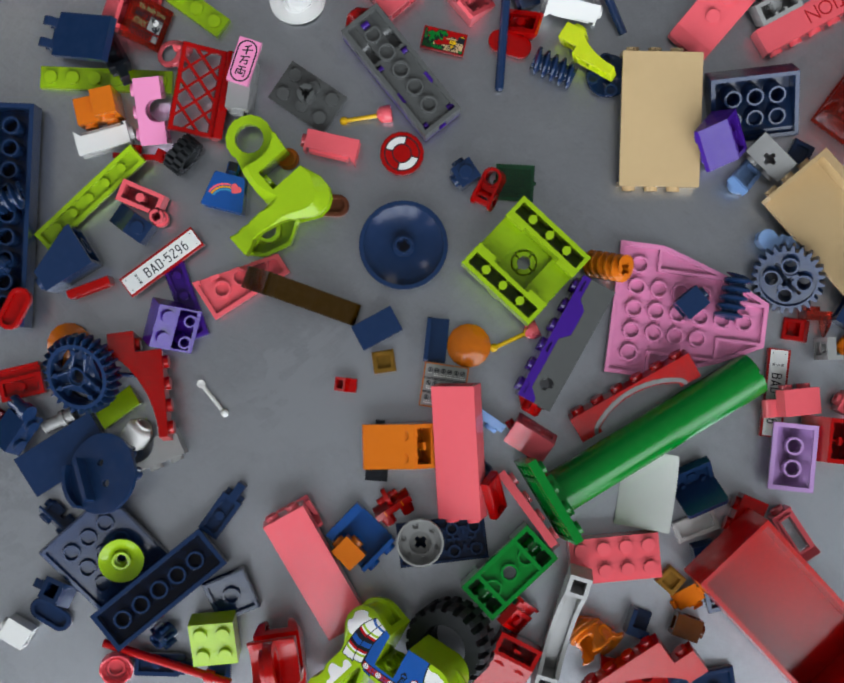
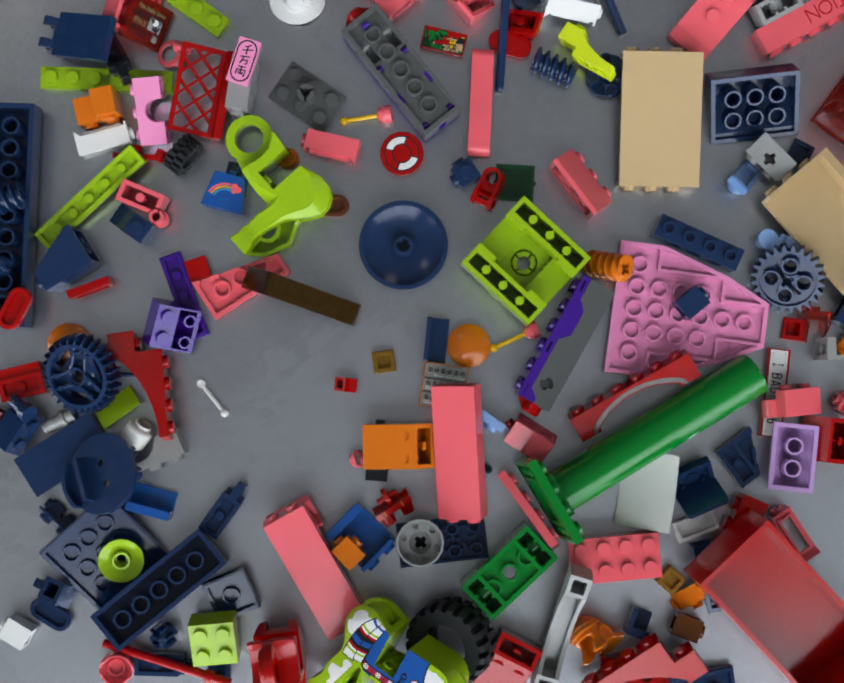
(152, 501): none -> blue panel
(162, 262): white tile -> none
(198, 268): none -> red tile
(352, 459): none -> coral hinge
(376, 328): dark blue panel -> none
(480, 103): none -> coral beam
(493, 495): red tile -> none
(517, 615): red plate -> none
(580, 183): none -> coral slope
(697, 243): none -> dark blue brick
(720, 139): dark purple slope -> none
(733, 296): dark blue piece -> none
(739, 457): none -> dark blue wing

